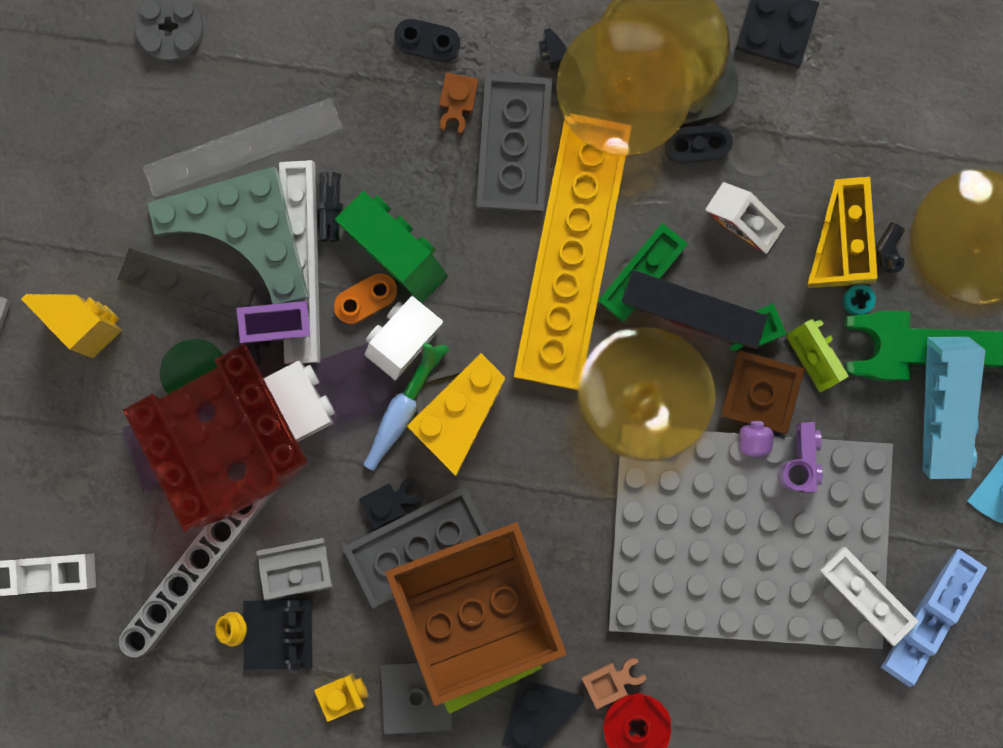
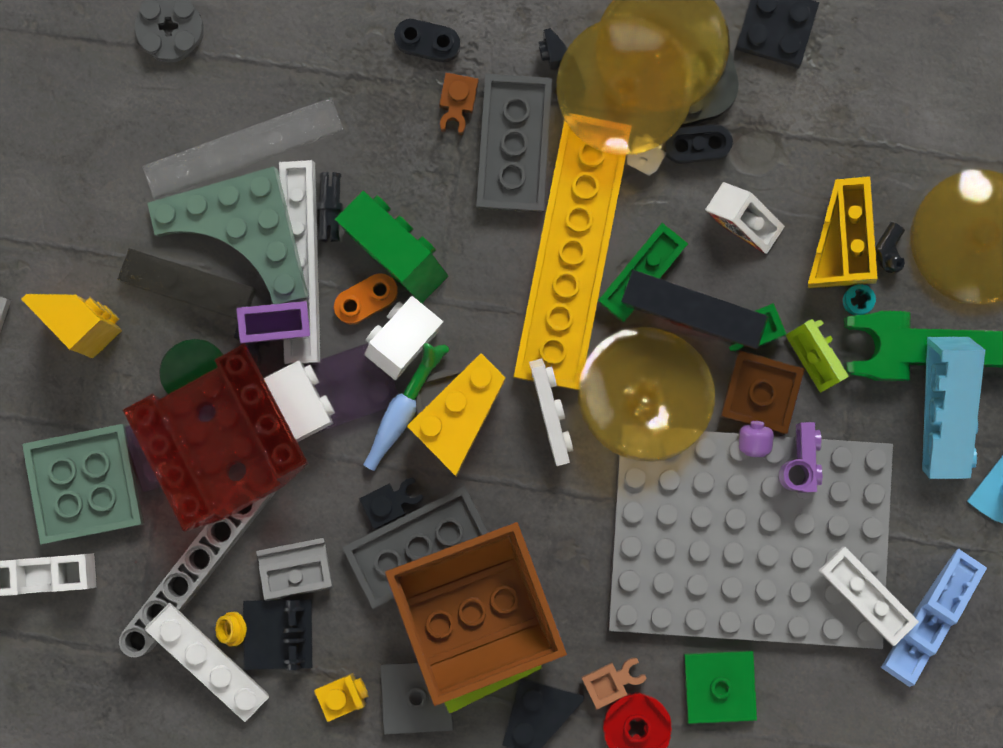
(82, 484): none -> sand green plate
(207, 662): none -> white plate
(551, 411): none -> white plate
(648, 161): none -> light grey piece
(720, 687): none -> green plate

